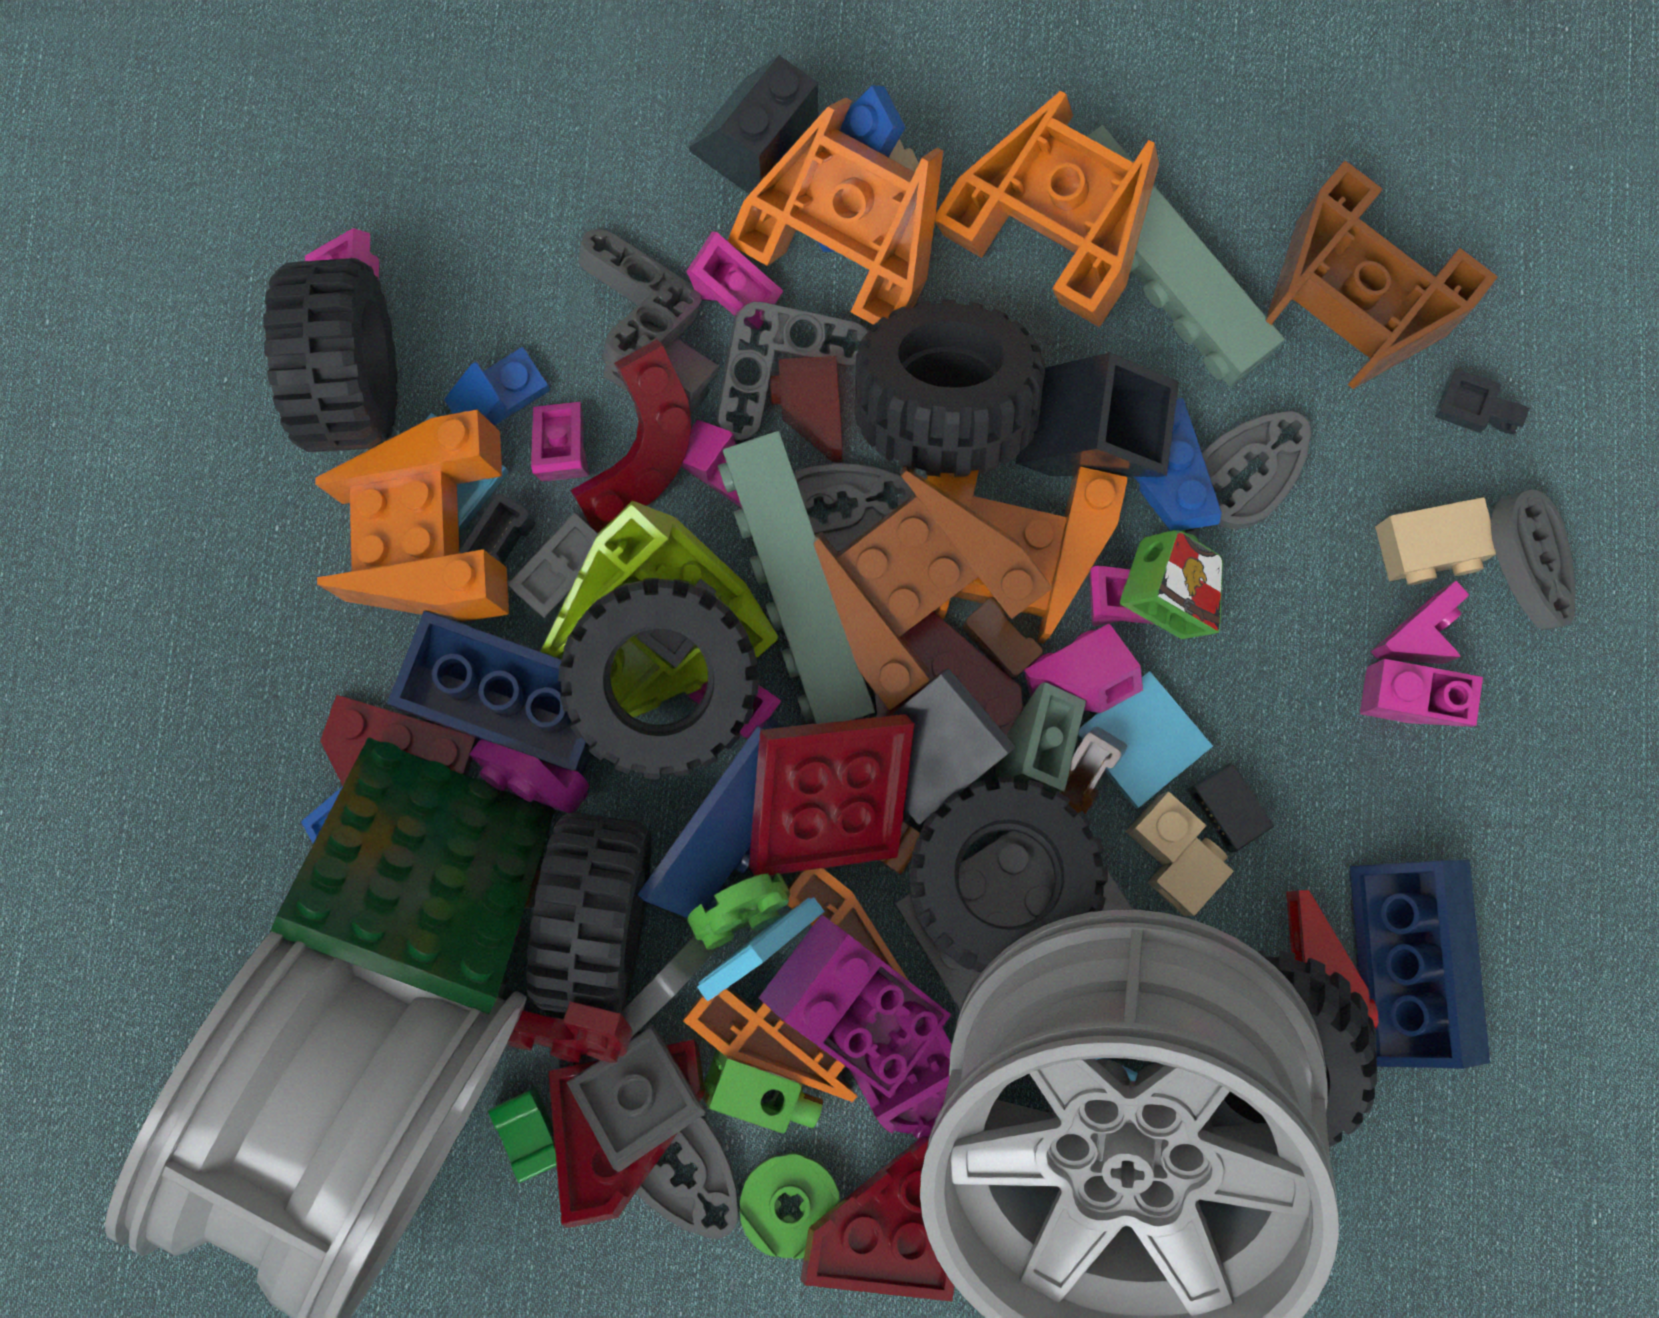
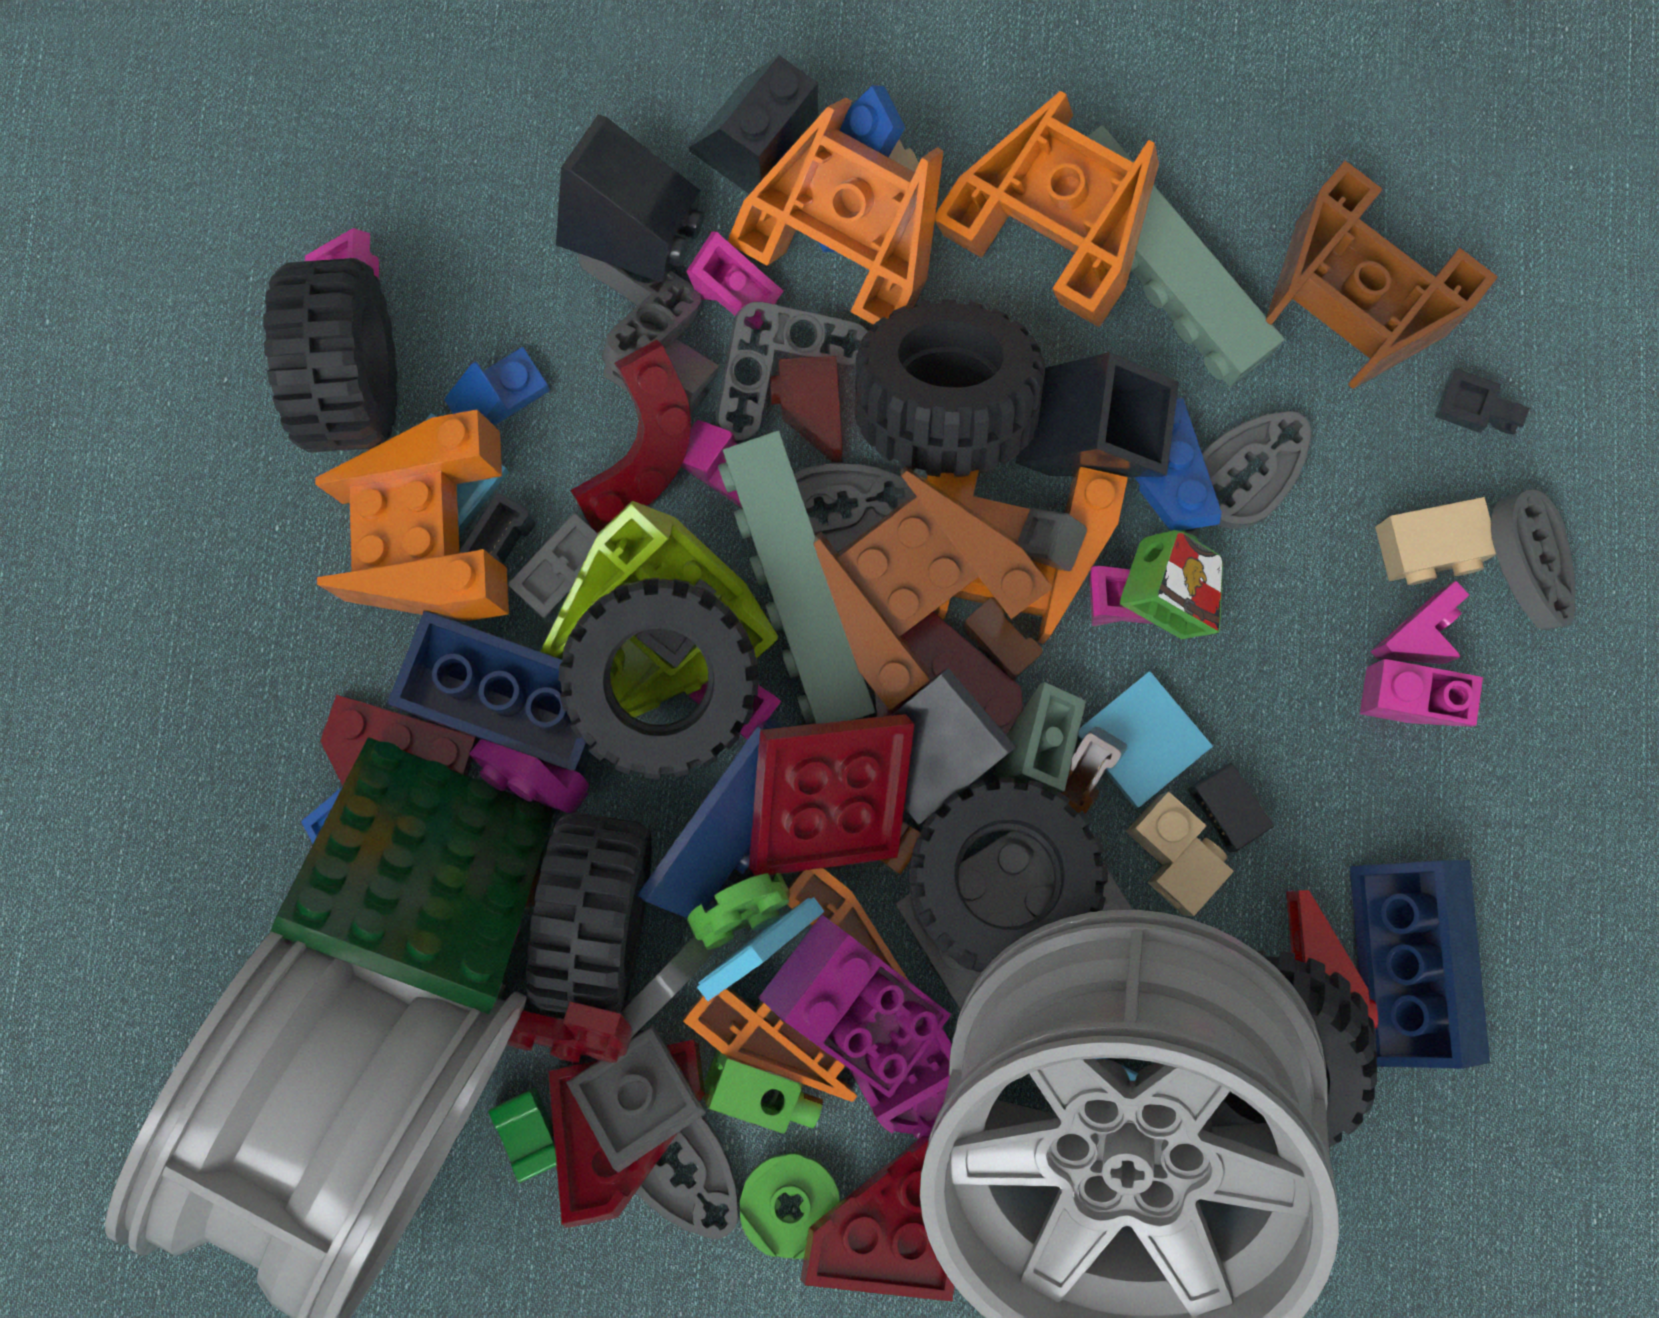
(558, 442): dark pink slope -> none
(625, 204): none -> black slope
(1052, 538): none -> dark grey slope
(1092, 668): dark pink slope -> none

